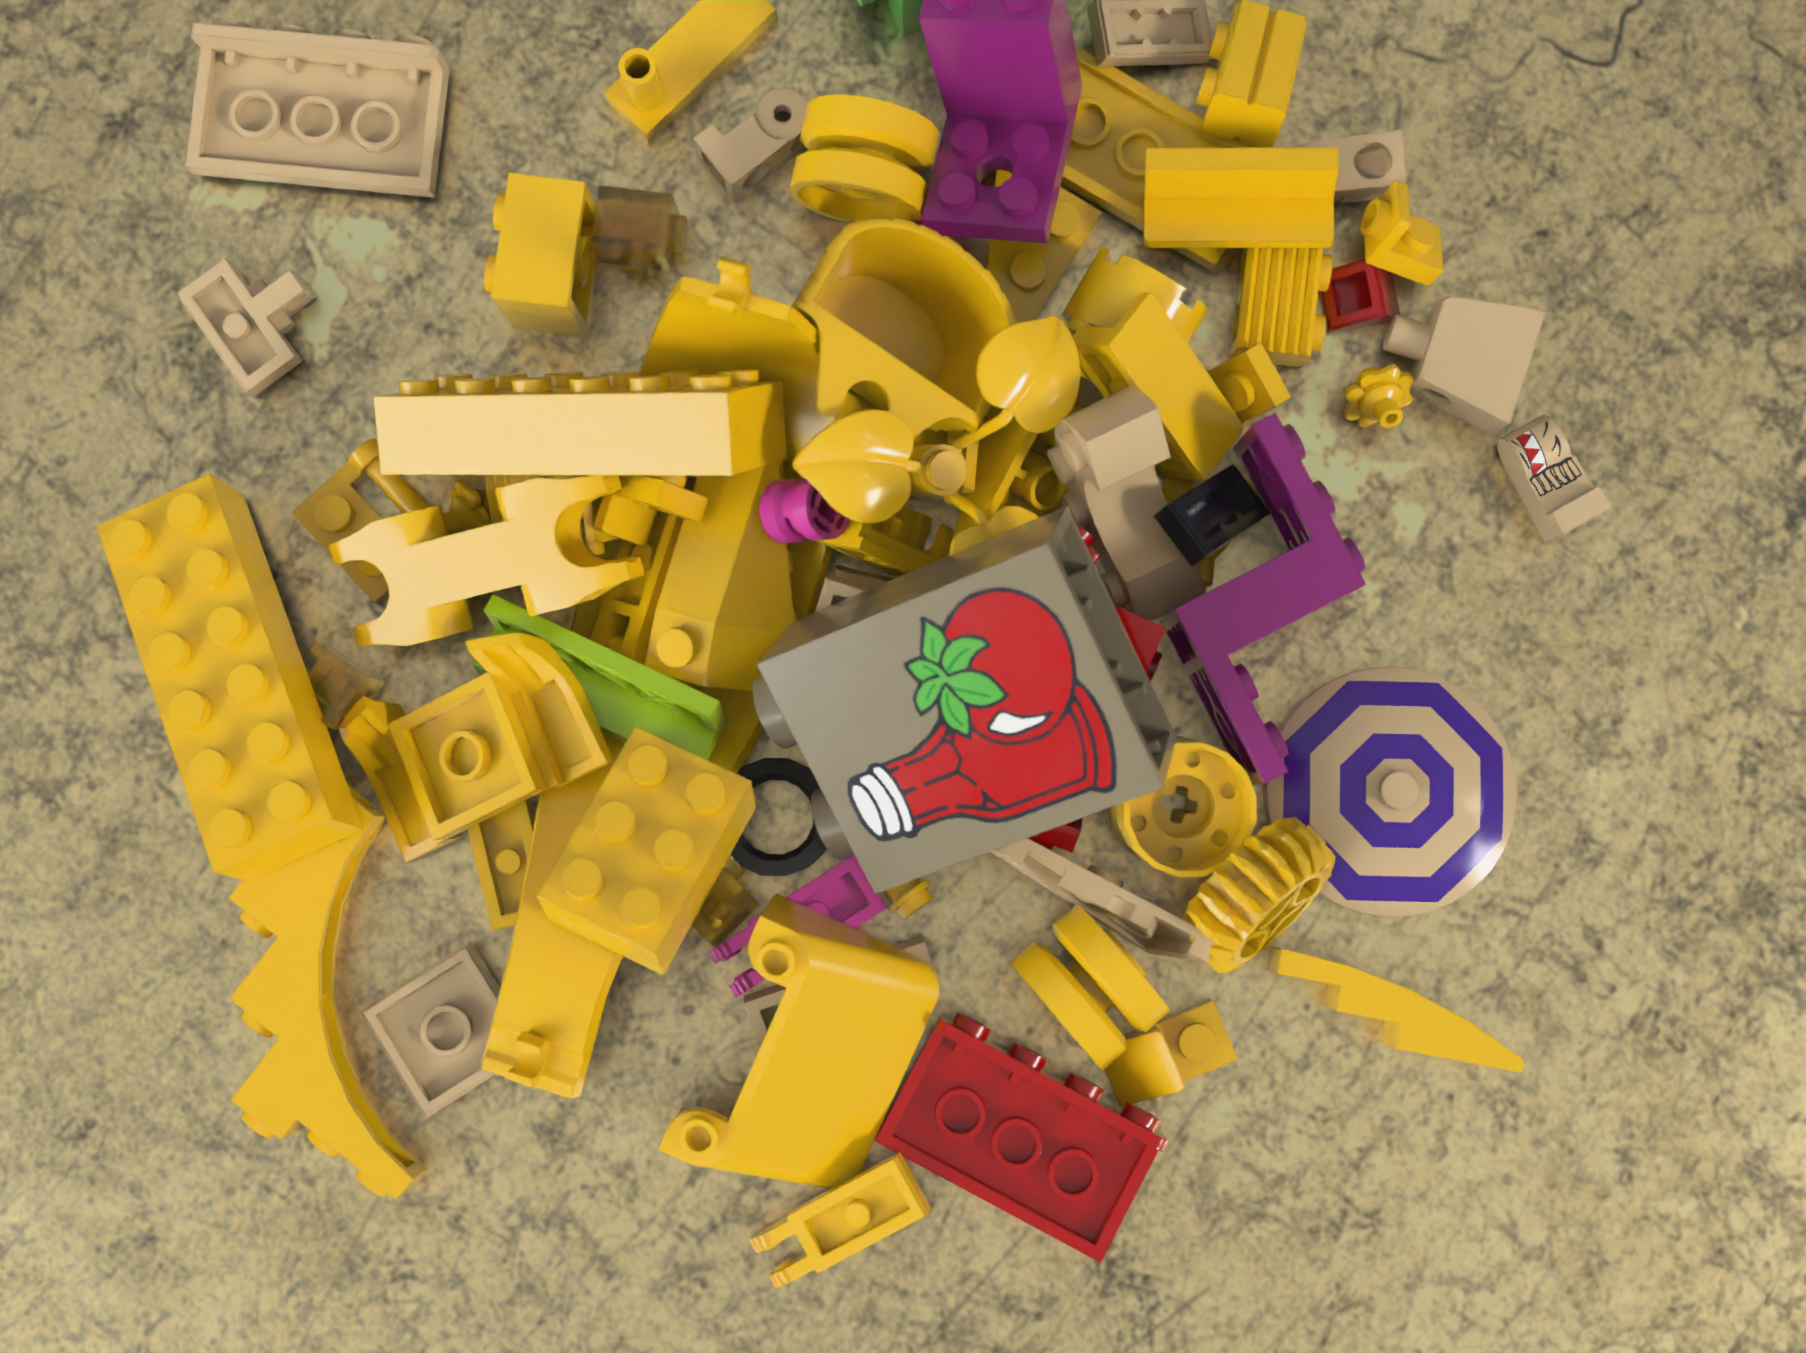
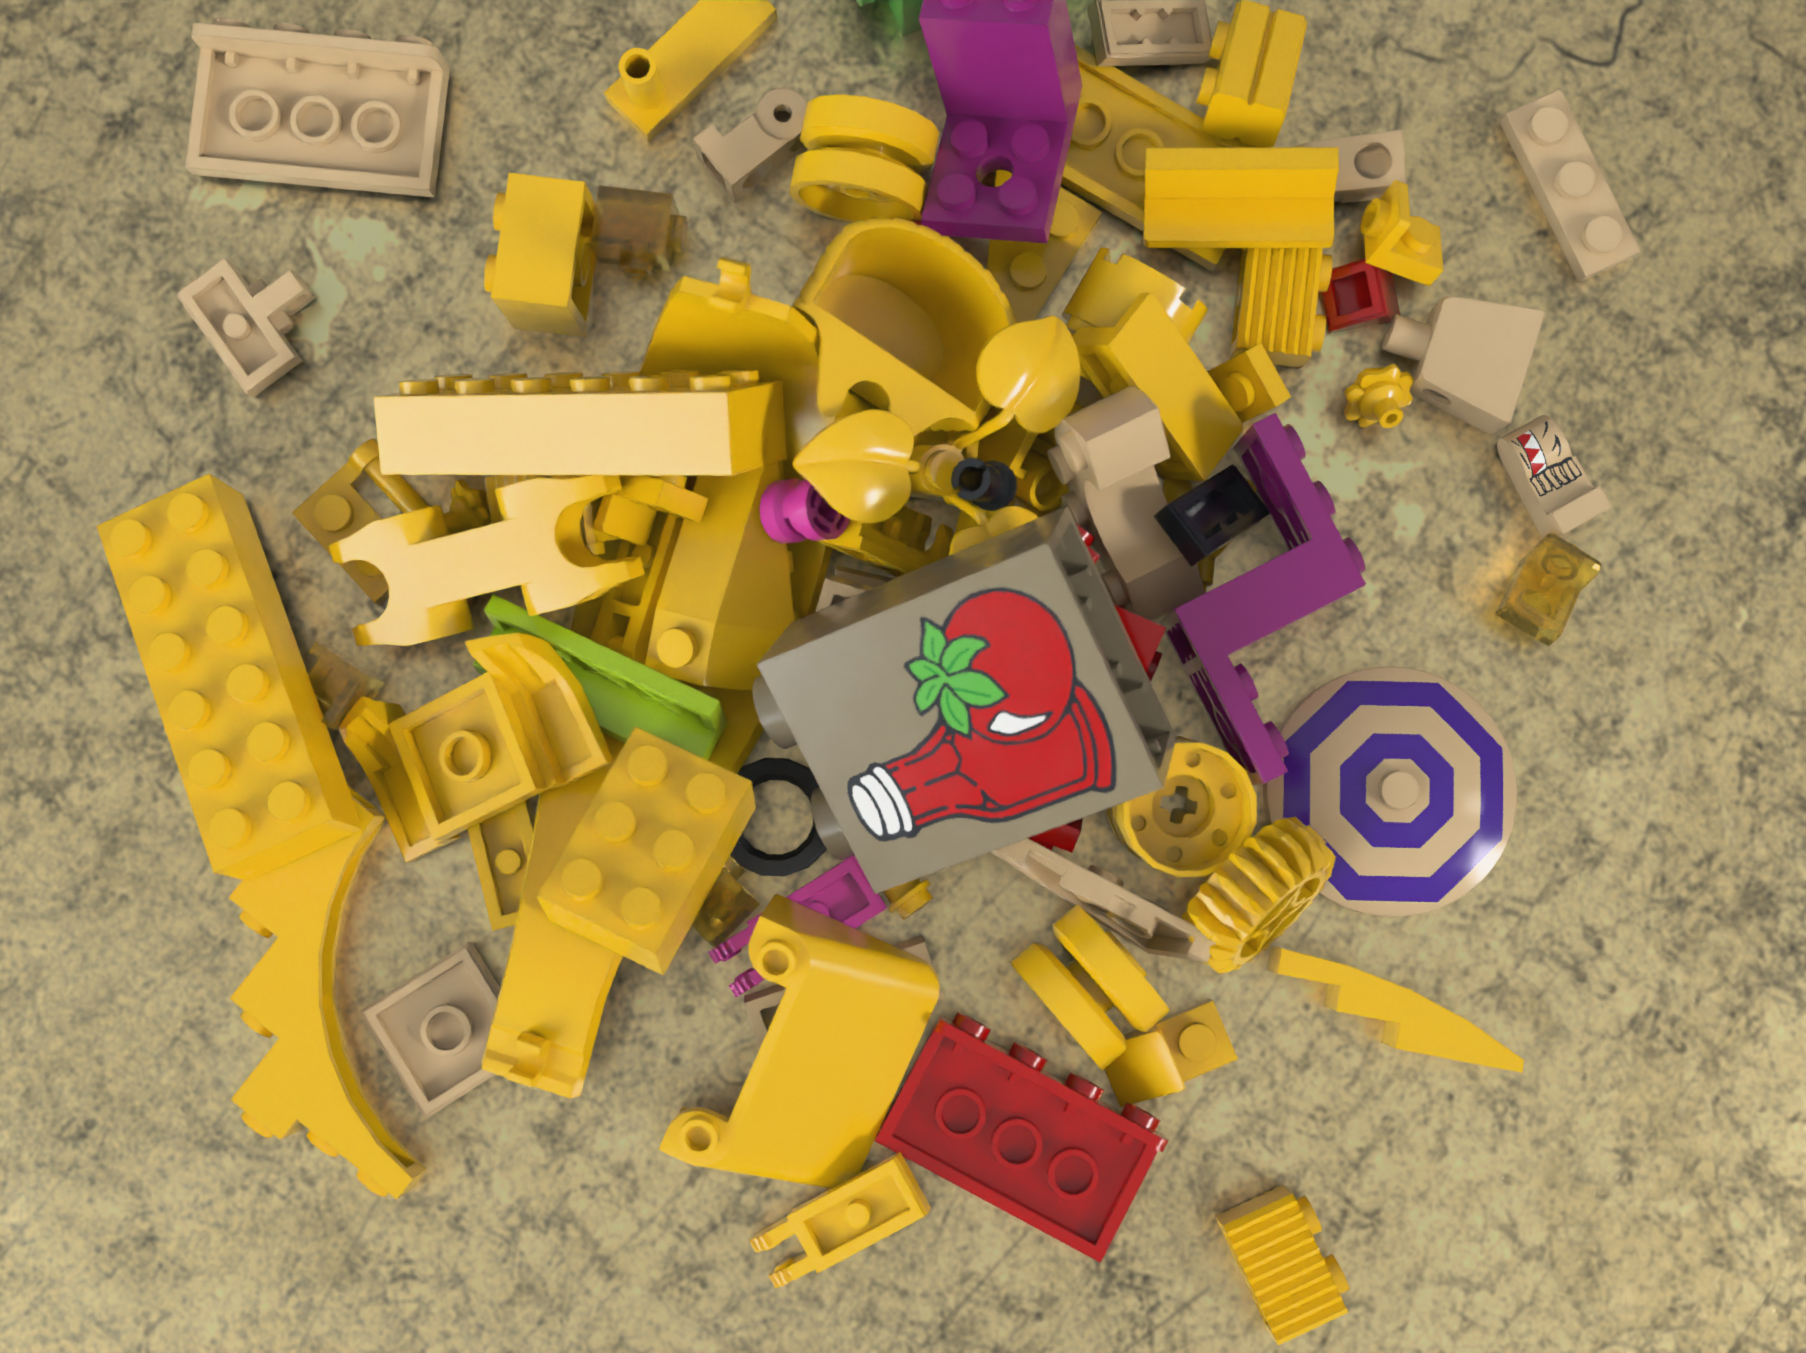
(984, 483): none -> black pin
(1283, 1263): none -> yellow brick
(1547, 588): none -> clear yellow bracket
(1569, 185): none -> tan plate

